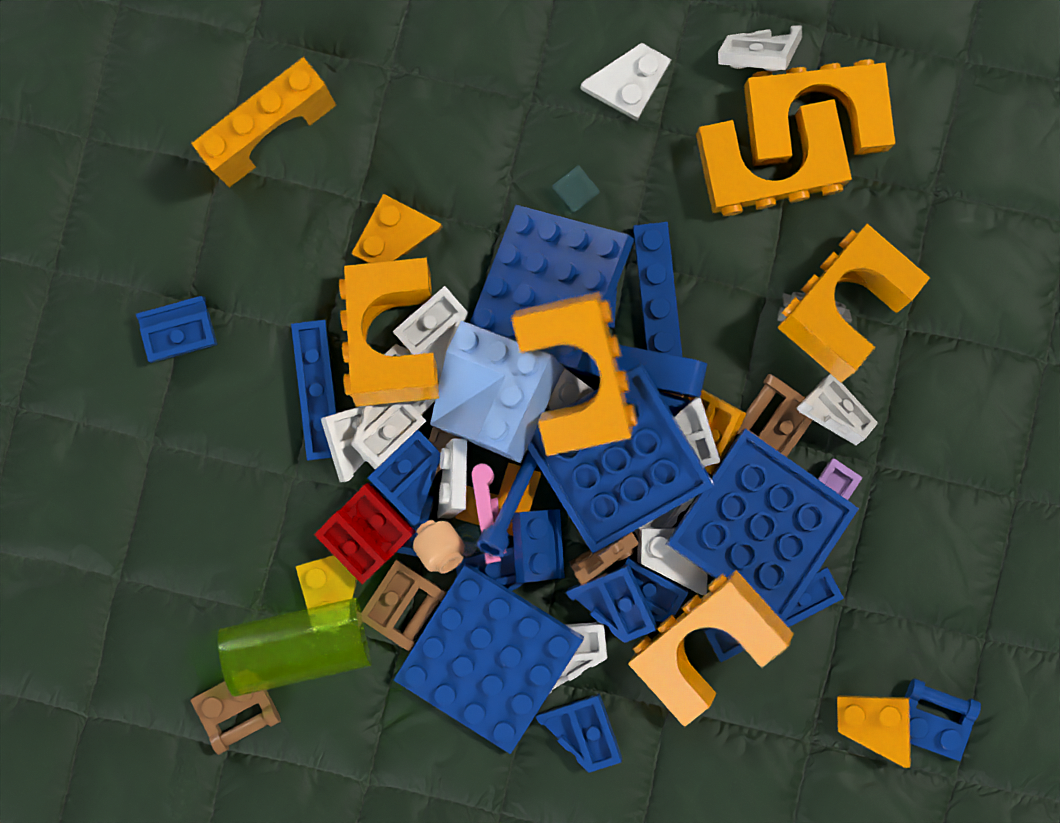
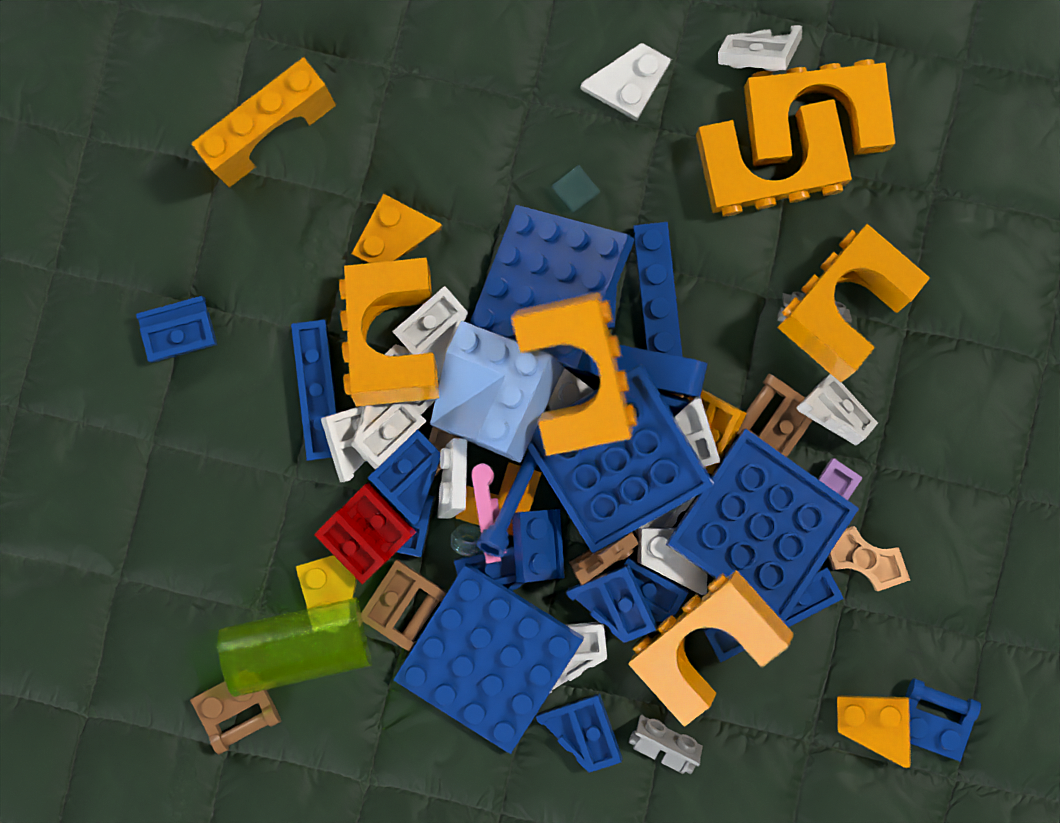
(438, 546): light nougat head -> none
(681, 750): none -> light grey hinge
(880, 566): none -> light nougat tile

